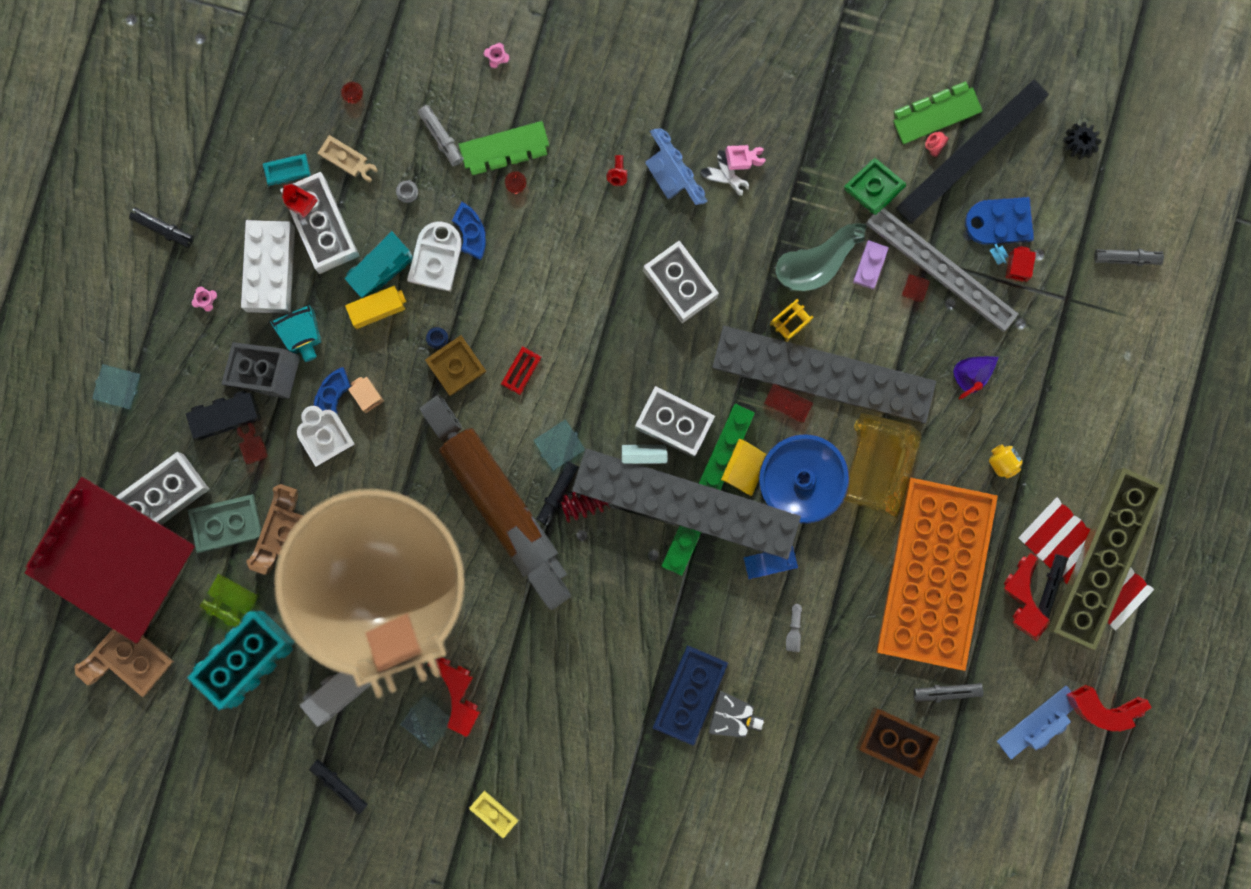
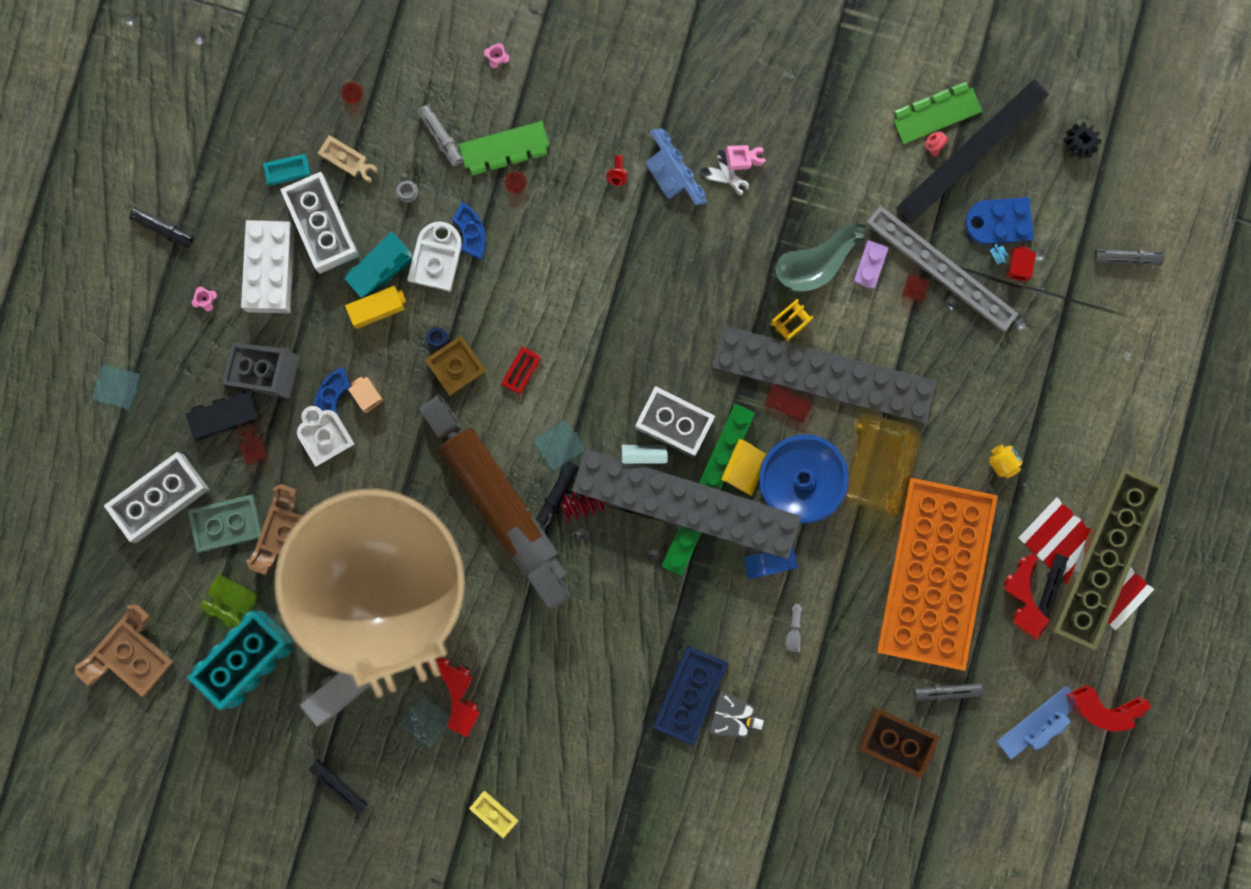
(109, 559): dark red door -> none
(298, 199): red plate -> none
(299, 332): teal torso -> none
(393, 642): nougat tile -> none
(680, 281): white brick -> none
(875, 186): green tile -> none
(974, 373): dark purple piece -> none

